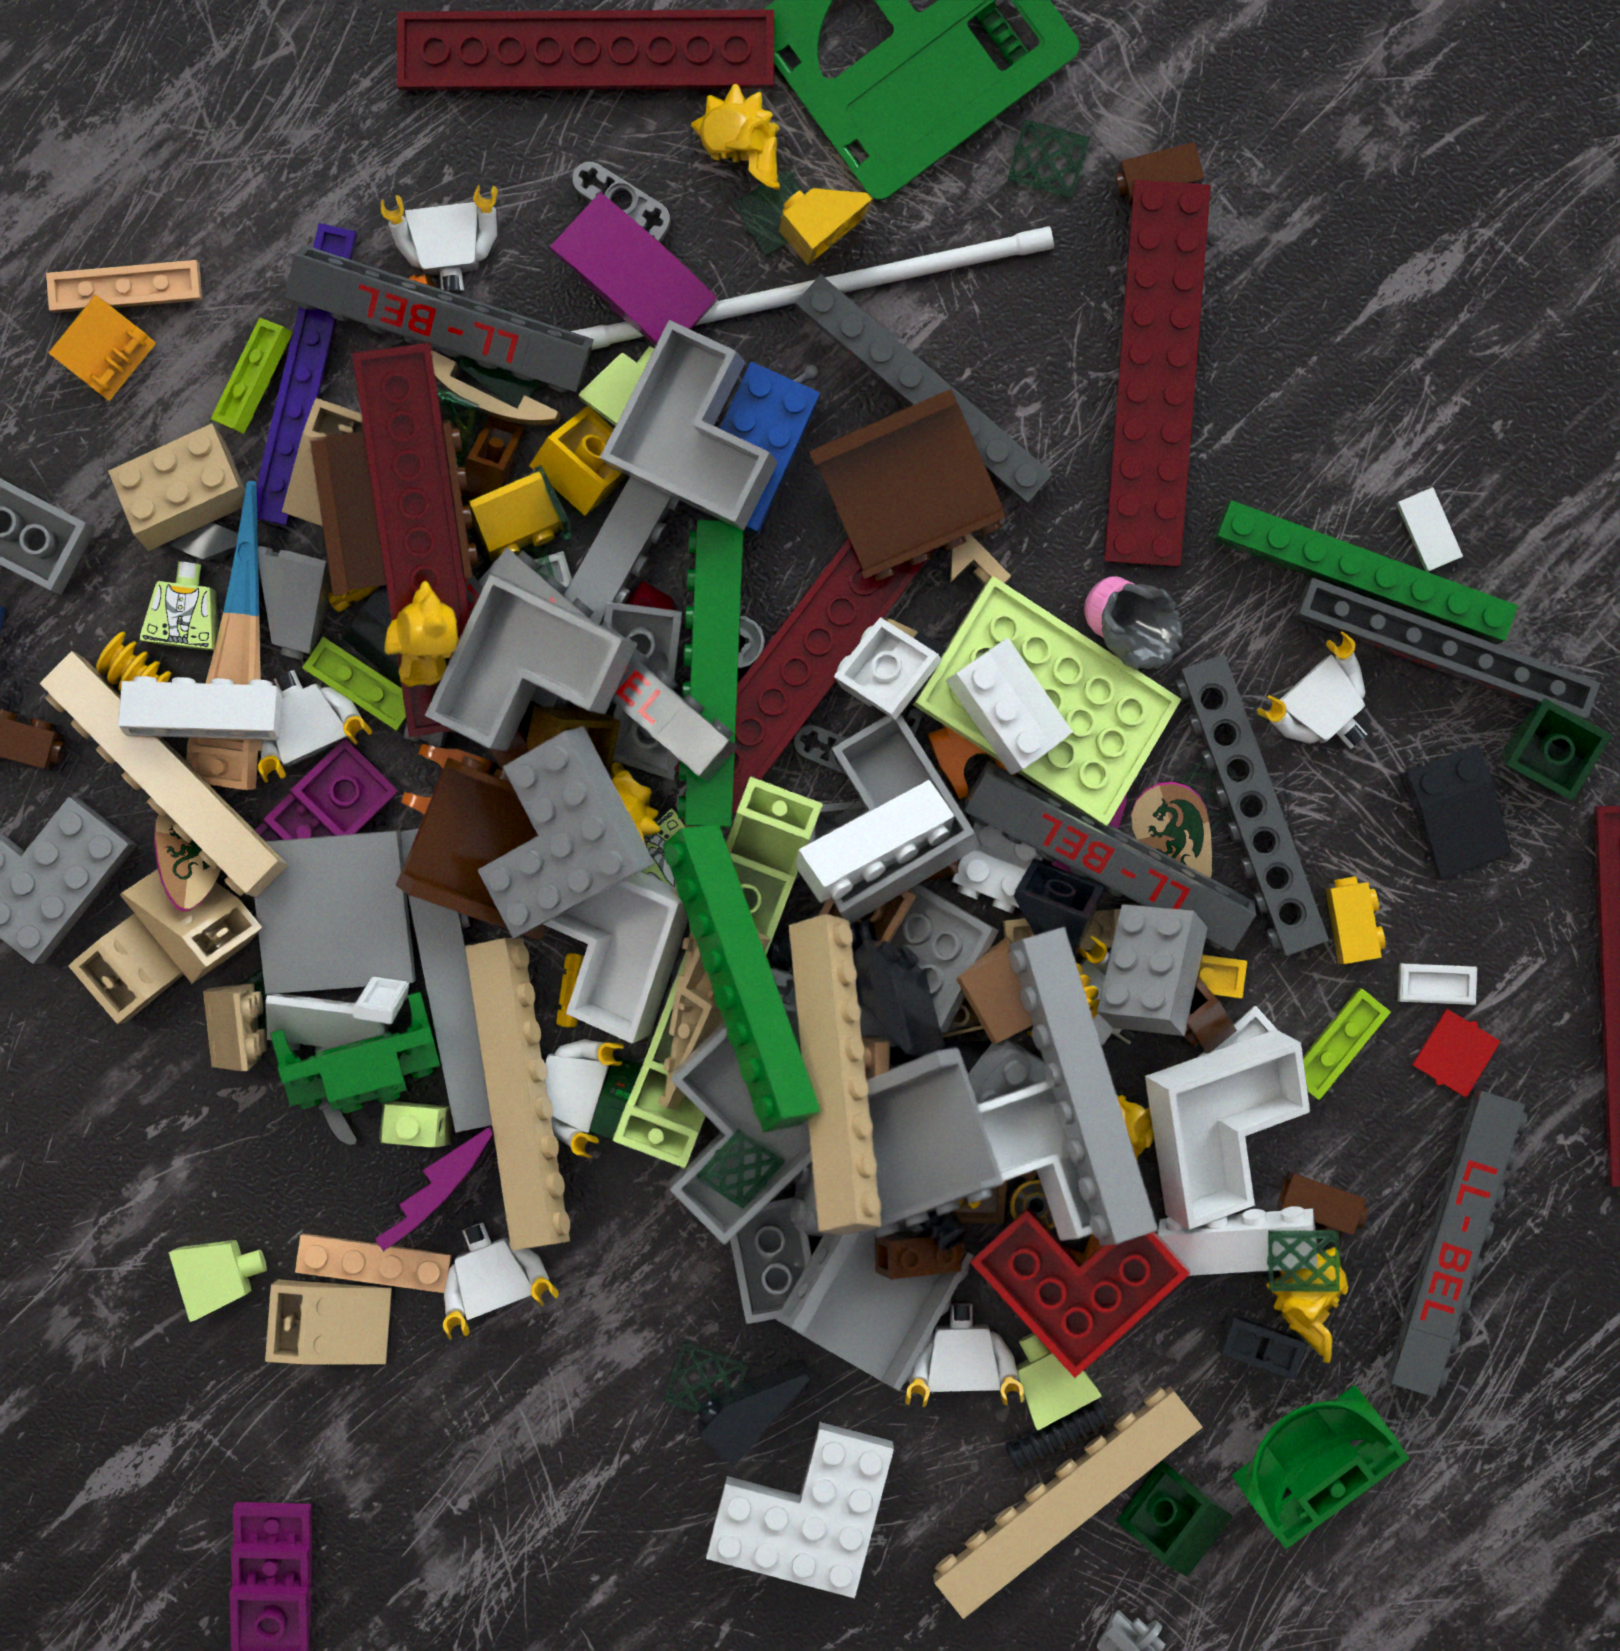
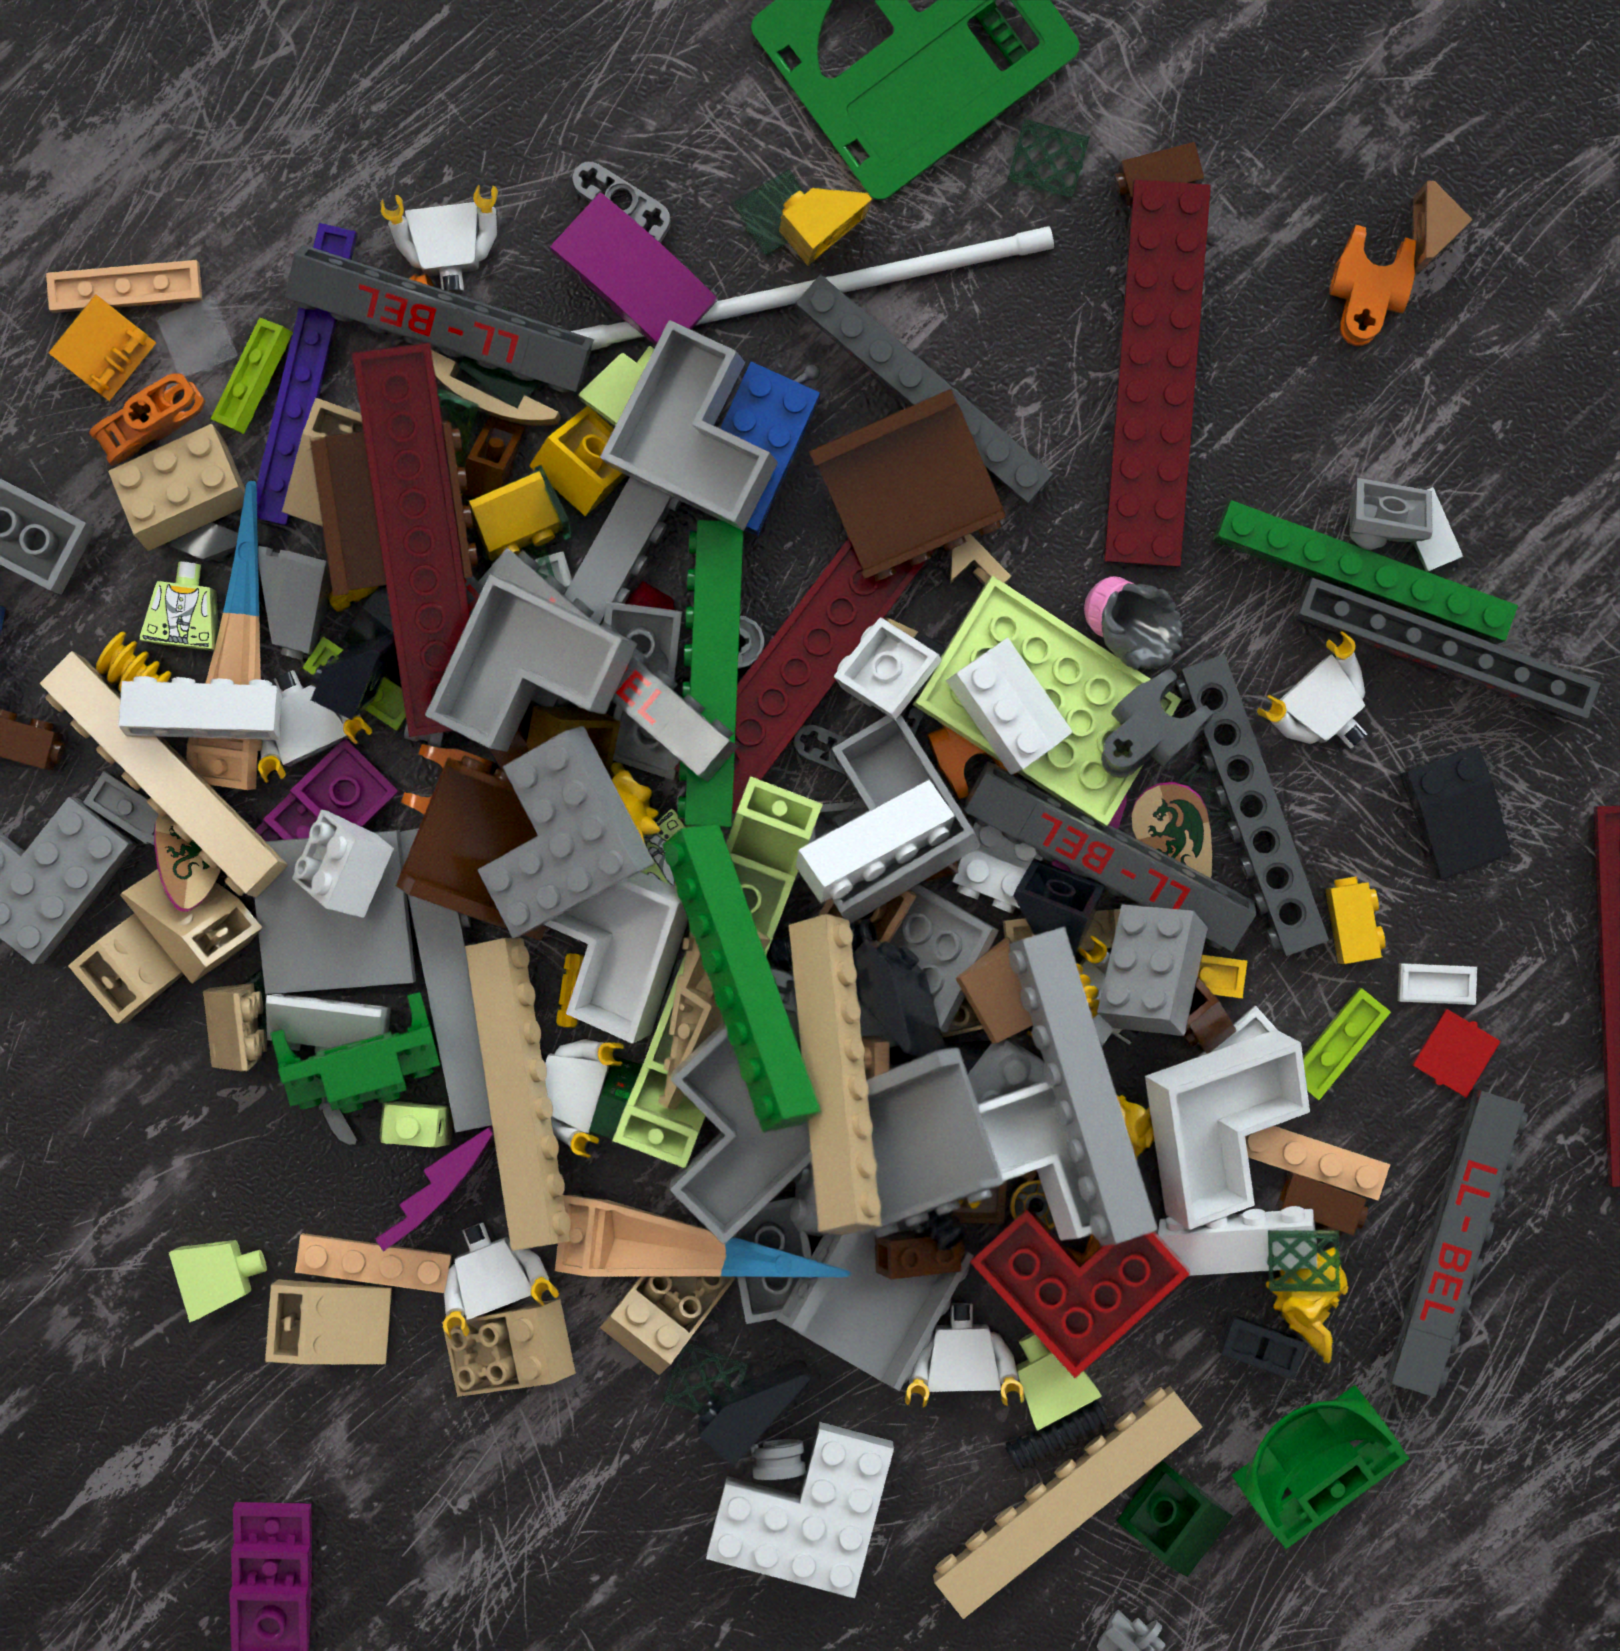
(123, 807): none -> light grey hinge
(131, 422): none -> orange piece
(197, 337): none -> clear piece
(342, 864): none -> white slope
(354, 676): none -> black slope
(381, 1000): white tile -> none
(424, 637): yellow head -> none
(511, 1349): none -> tan slope
(585, 49): dark red plate -> none
(628, 1241): none -> light nougat plate
(663, 1315): none -> tan slope
(722, 1156): clear green window -> none
(741, 130): yellow head -> none
(778, 1459): none -> light grey wheel
(1149, 730): none -> dark grey piece
(1318, 1160): none -> light nougat plate
(1370, 287): none -> orange piece
(1389, 513): none -> light grey slope
(1435, 222): none -> medium nougat slope
(1555, 748): dark green slope -> none

